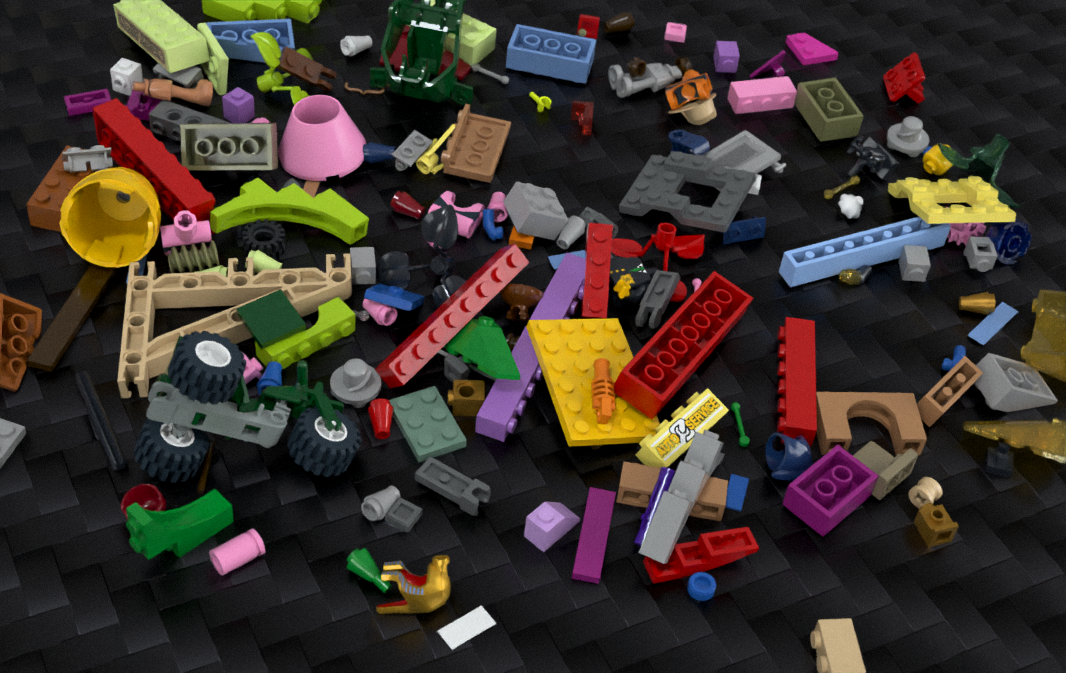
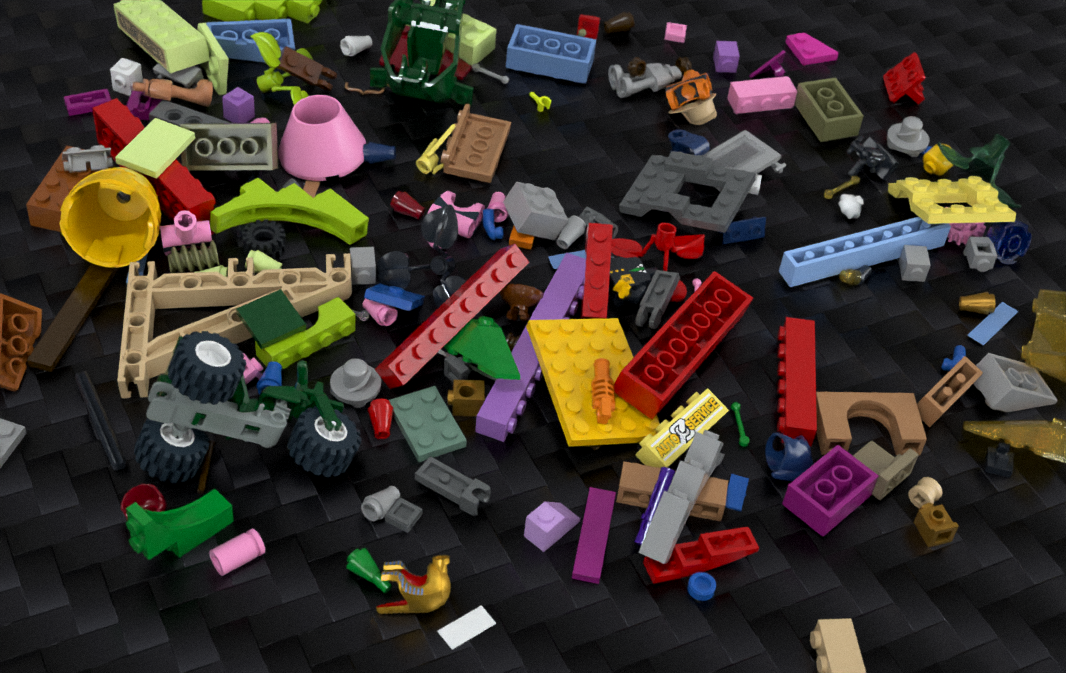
(155, 147): none -> yellowish green tile
(411, 150): light grey hinge -> none
(584, 113): clear red bracket -> none

